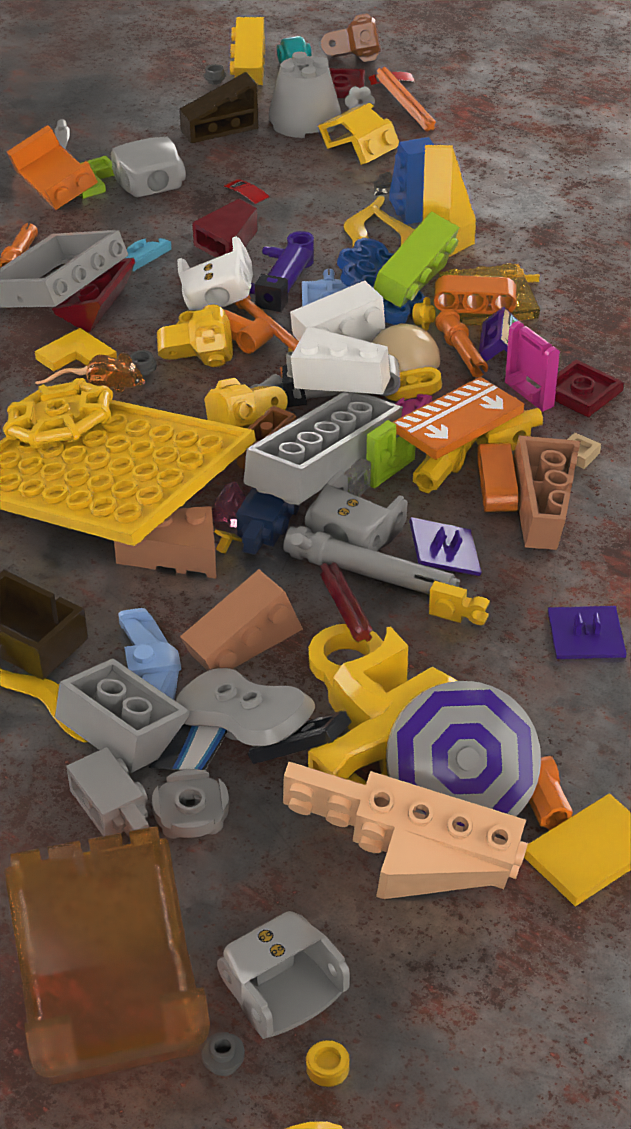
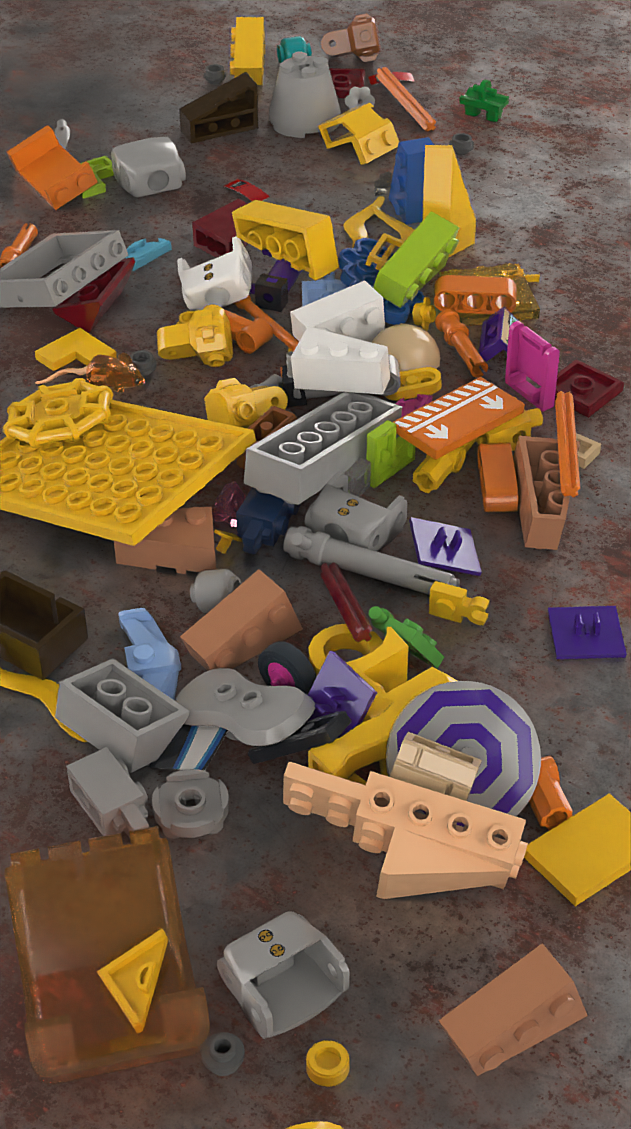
(134, 977): none -> yellow tile
(212, 588): none -> light grey head
(286, 666): none -> black wheel
(290, 235): none -> yellow wedge
(341, 689): none -> piece
(380, 261): none -> yellow tile
(418, 643): none -> bright green plate
(435, 767): none -> tan brick
(462, 143): none -> dark grey plate
(484, 98): none -> green hips
(514, 1011): none -> nougat wedge
(567, 444): none -> orange axle

